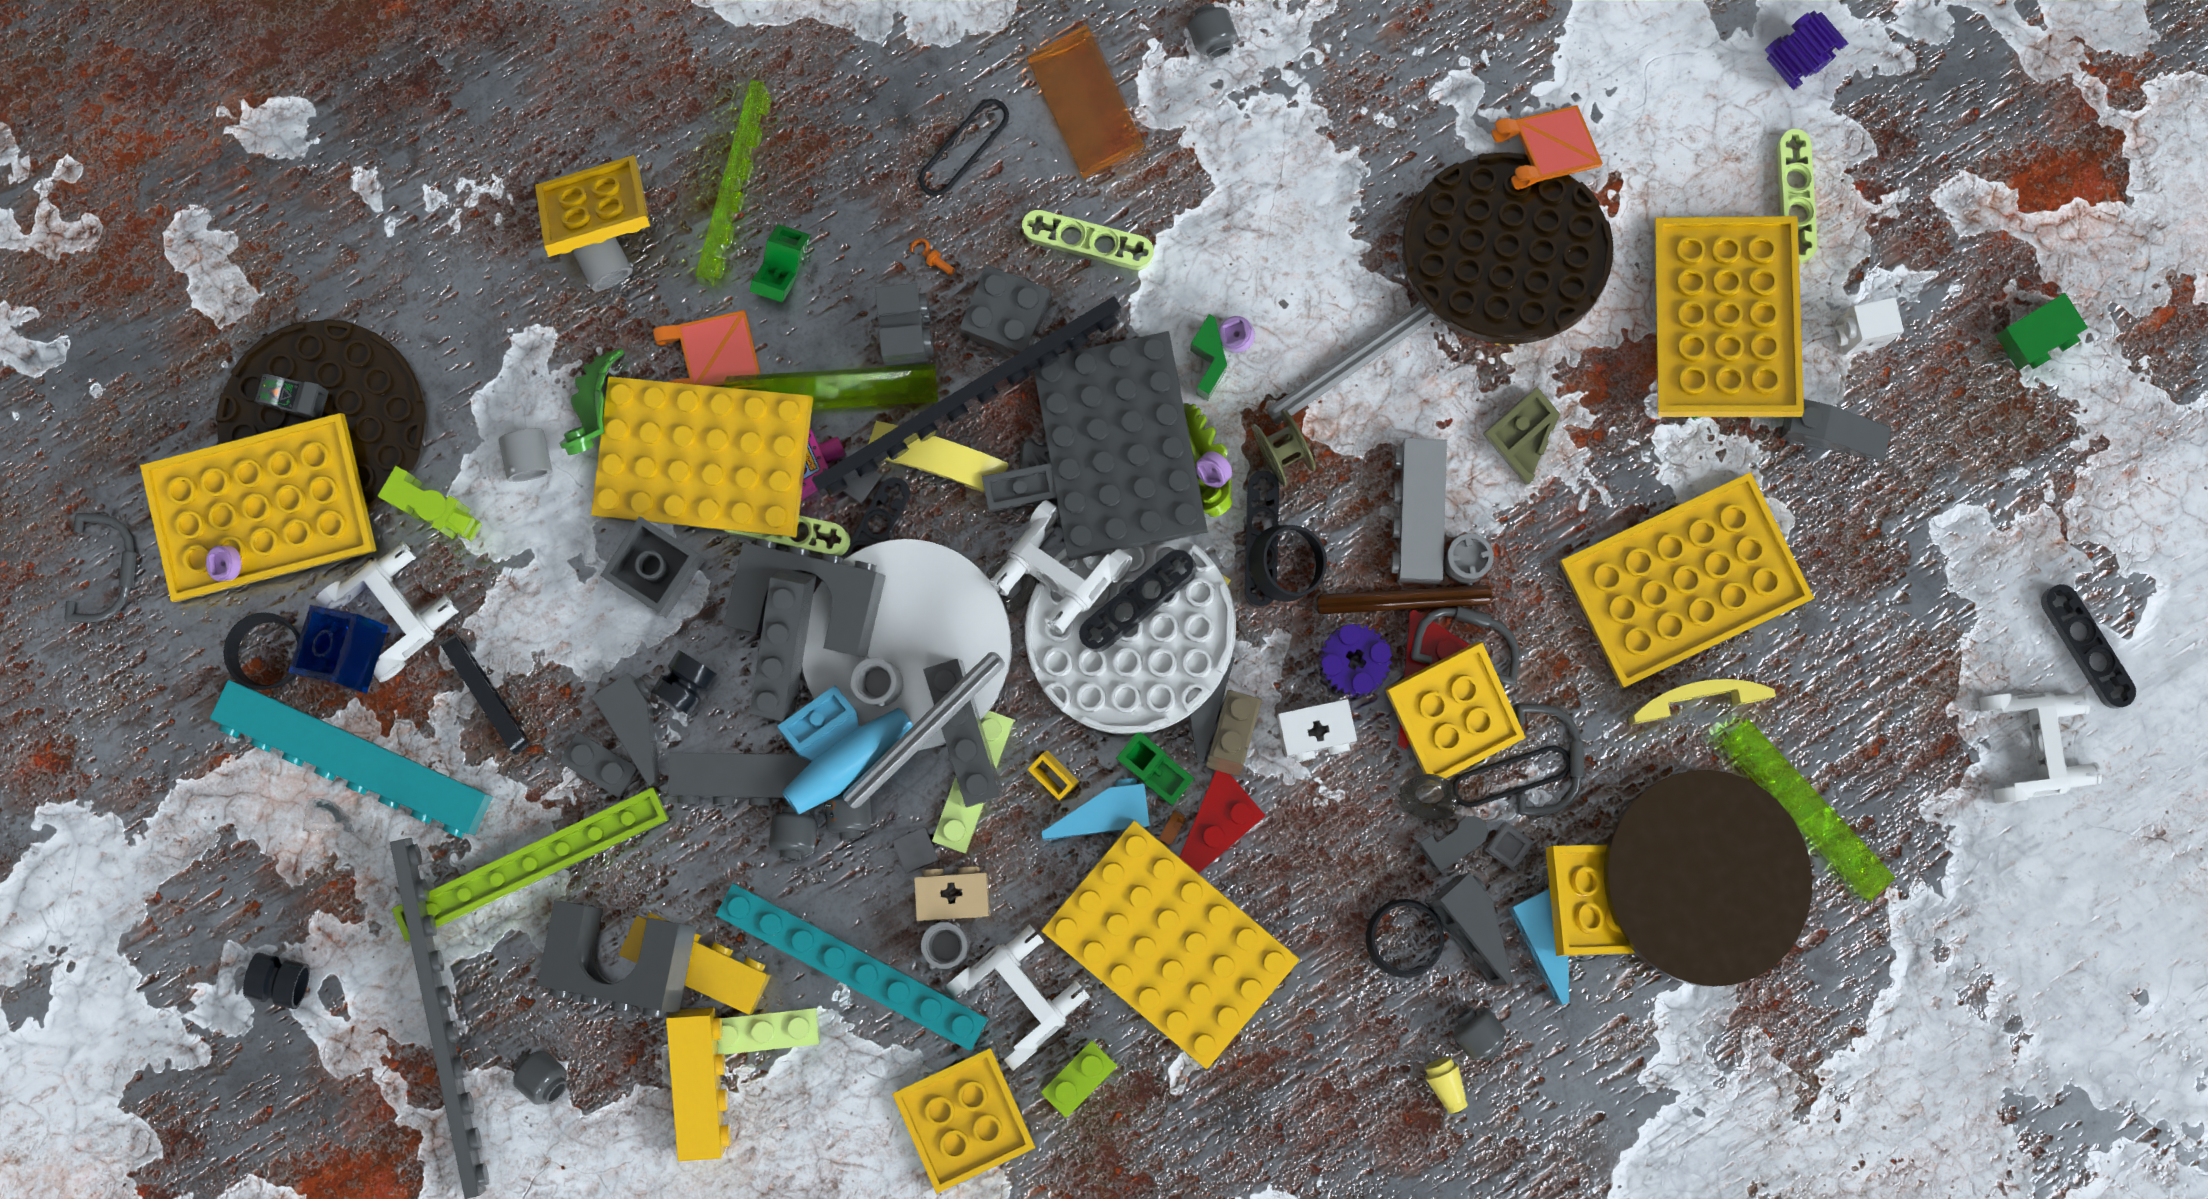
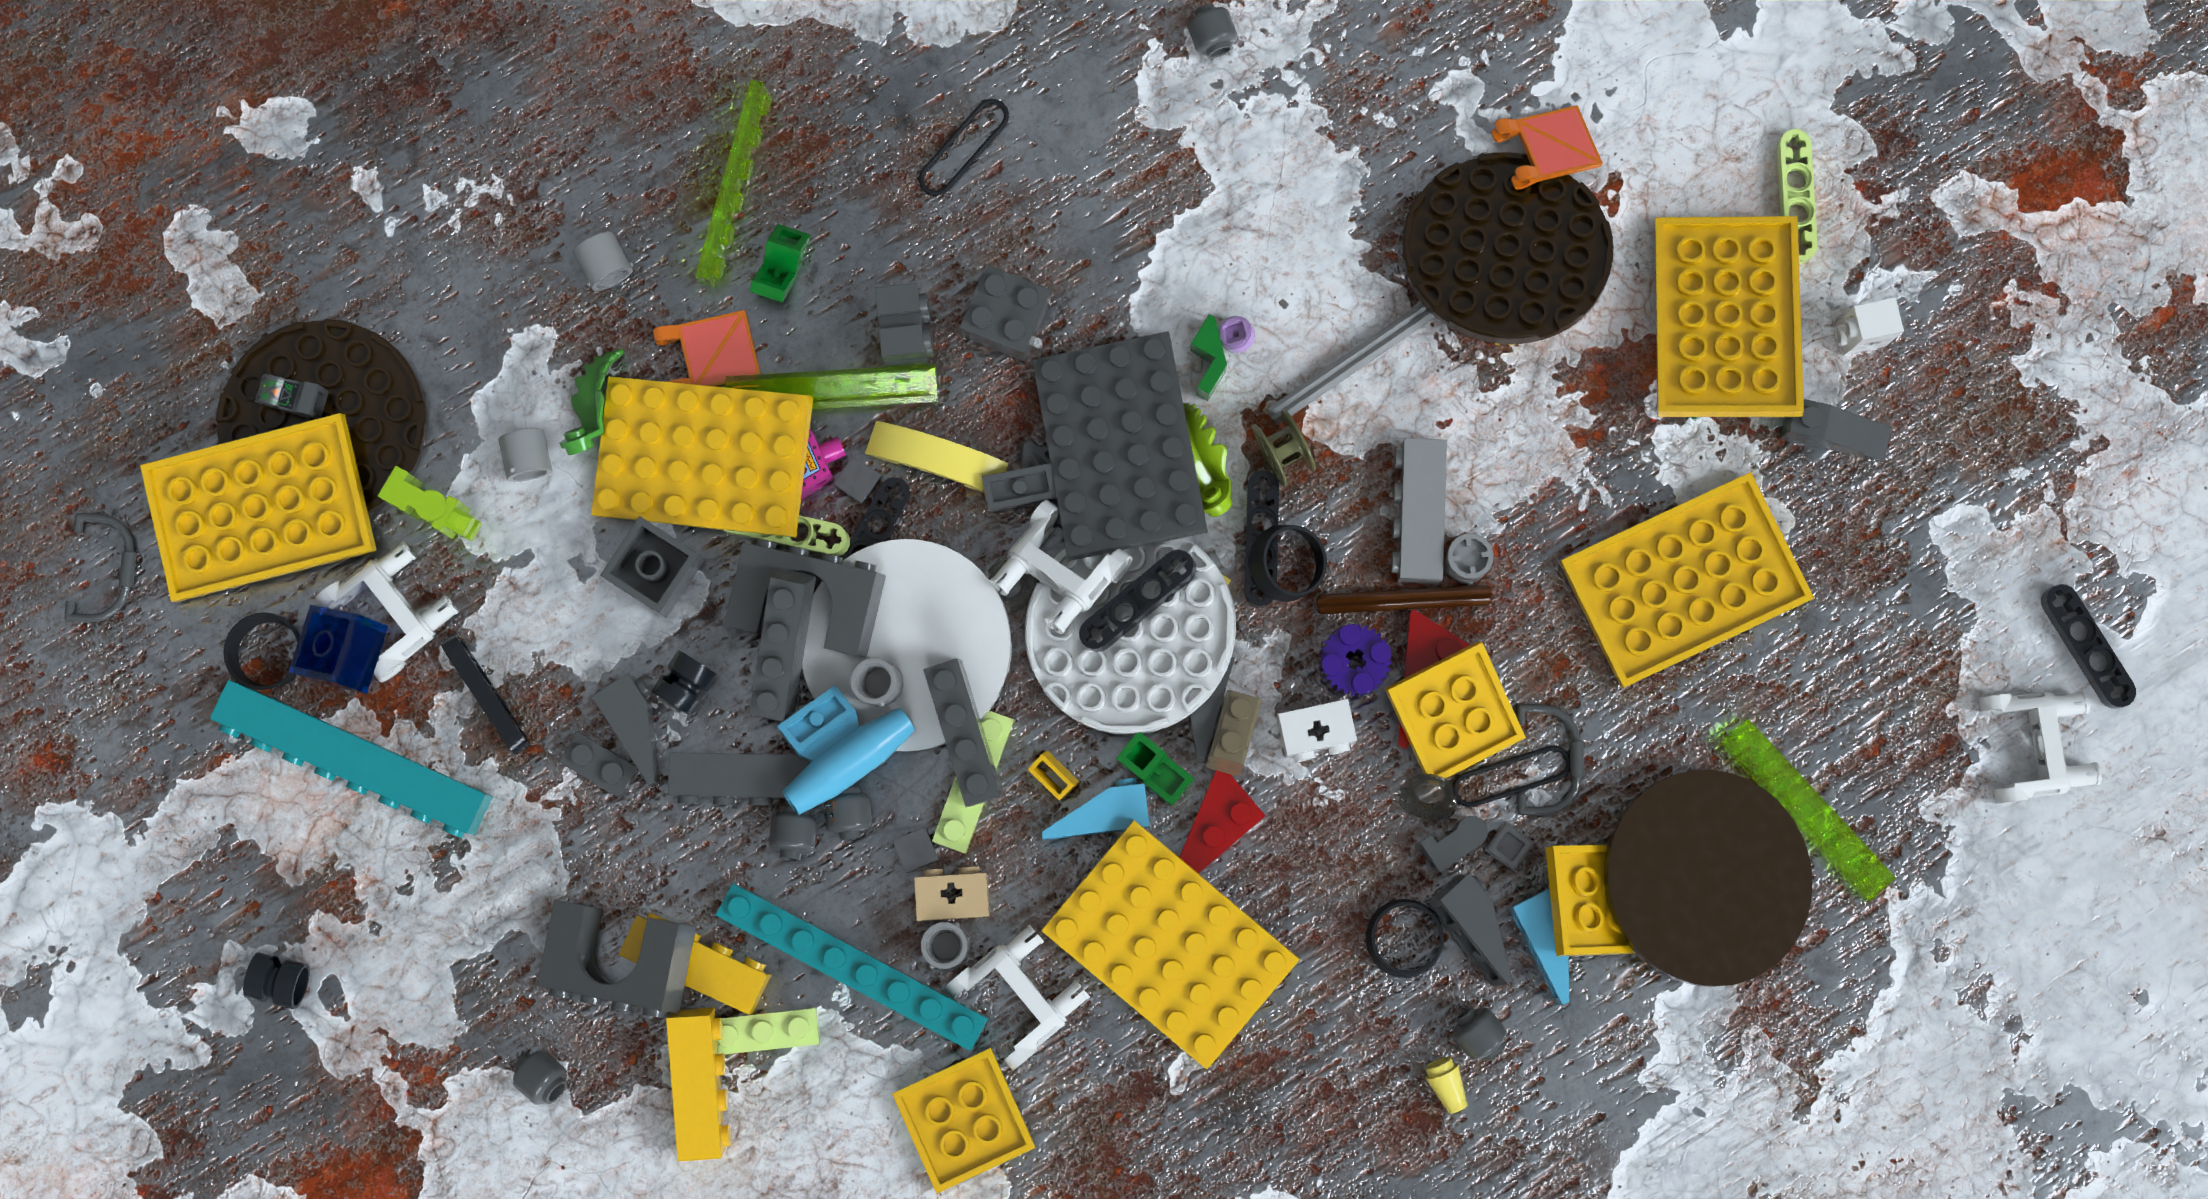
(223, 563): lavender tile -> none
(325, 817): clear brick -> none
(442, 1031): dark grey plate -> none
(541, 859): lime plate -> none
(591, 206): yellow plate -> none
(924, 729): light grey axle -> none
(932, 258): orange hand -> none
(956, 405): black plate -> none
(1079, 1078): lime brick -> none
(1087, 103): clear orange slope -> none
(1089, 234): yellowish green beam -> none
(1172, 828): dark orange tile -> none
(1213, 469): lavender tile -> none
(1472, 617): dark grey piece -> none
(1524, 433): olive wing -> none
(1740, 690): light yellow slope -> none
(1805, 49): dark purple brick -> none
(2042, 331): green brick -> none

